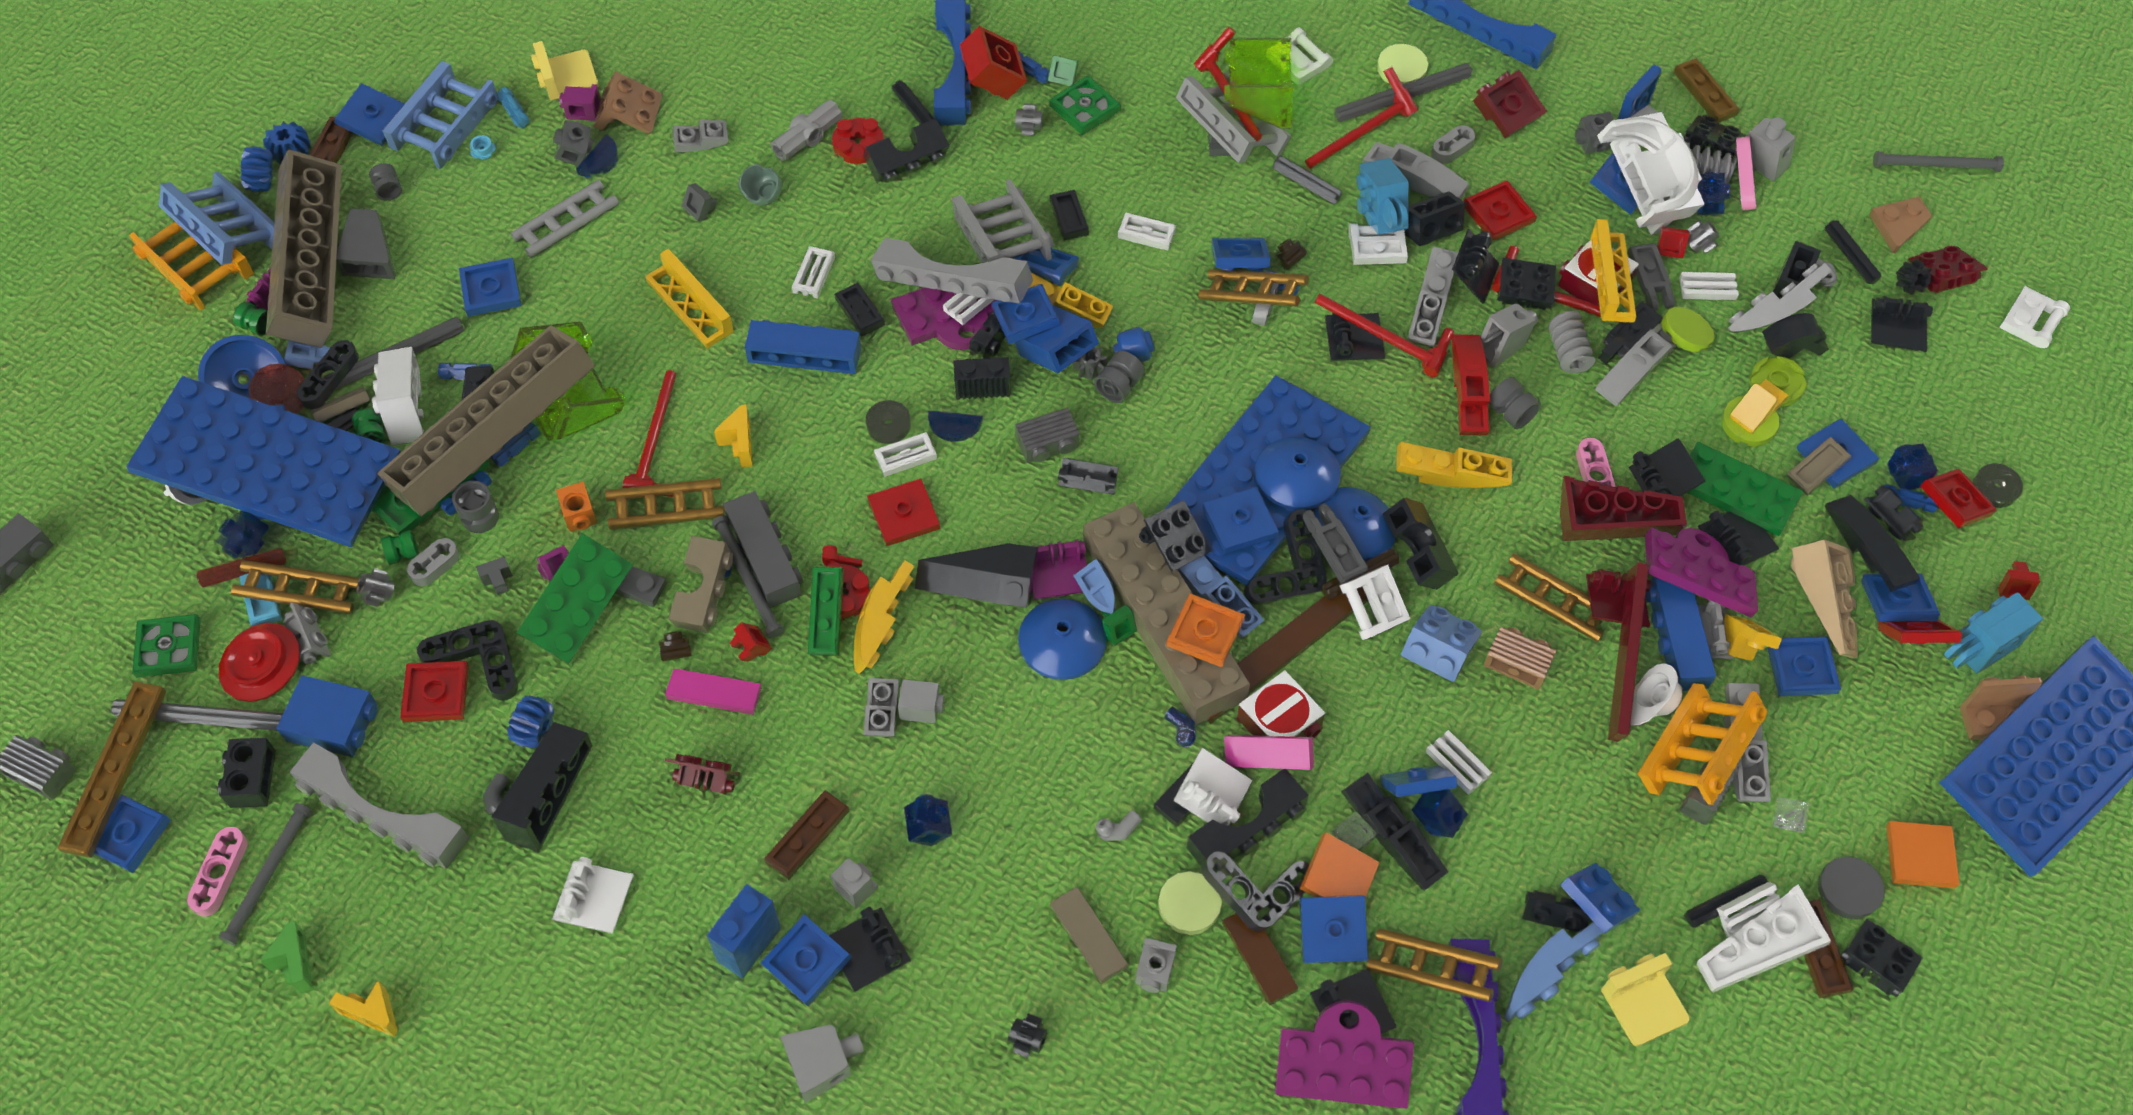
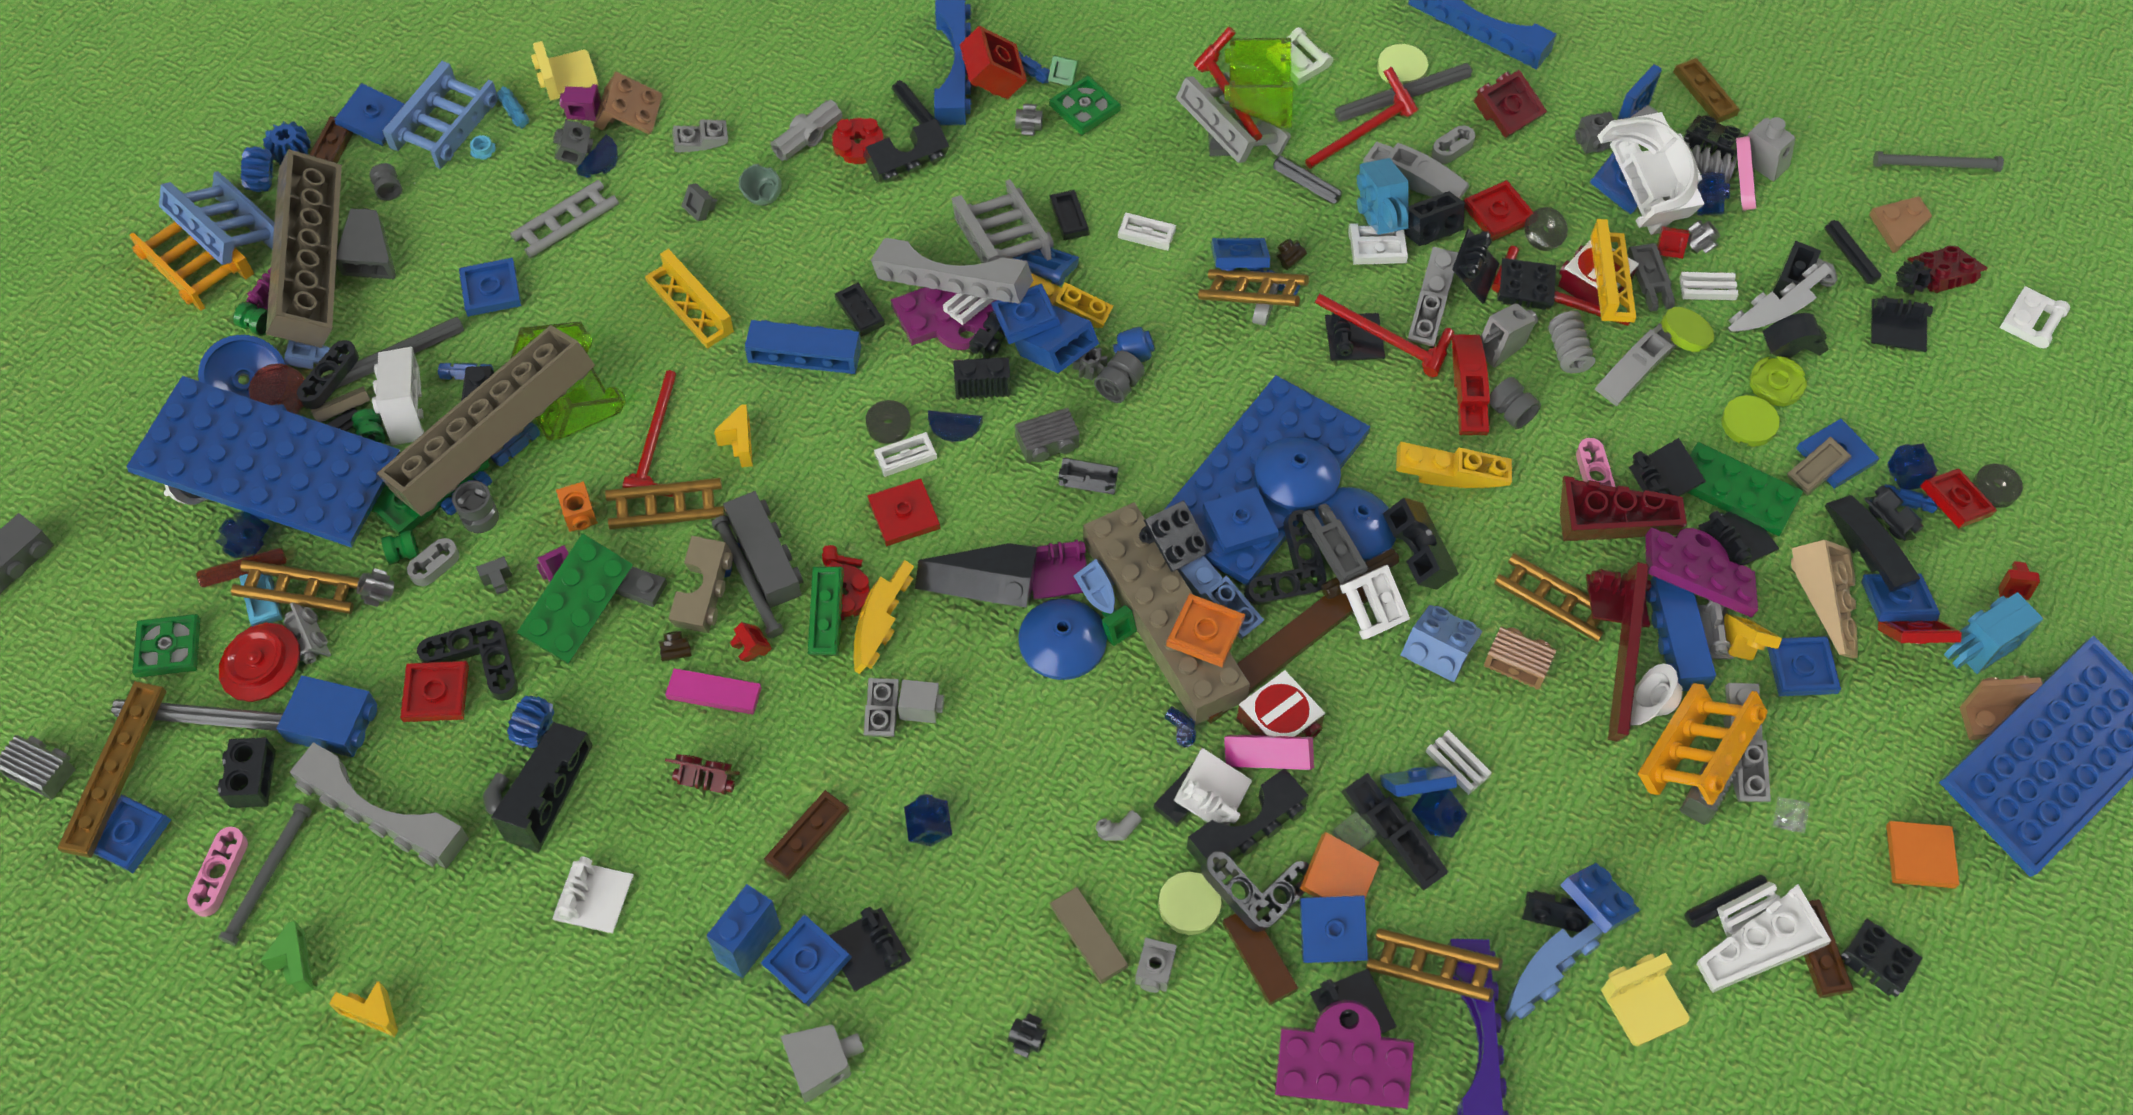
(807, 288): white tile -> none
(853, 882): light grey brick -> none
(1538, 236): none -> clear smoke piece
(1627, 334): black hinge -> none
(1758, 405): yellow slope -> none
(1851, 887): dark grey tile -> none

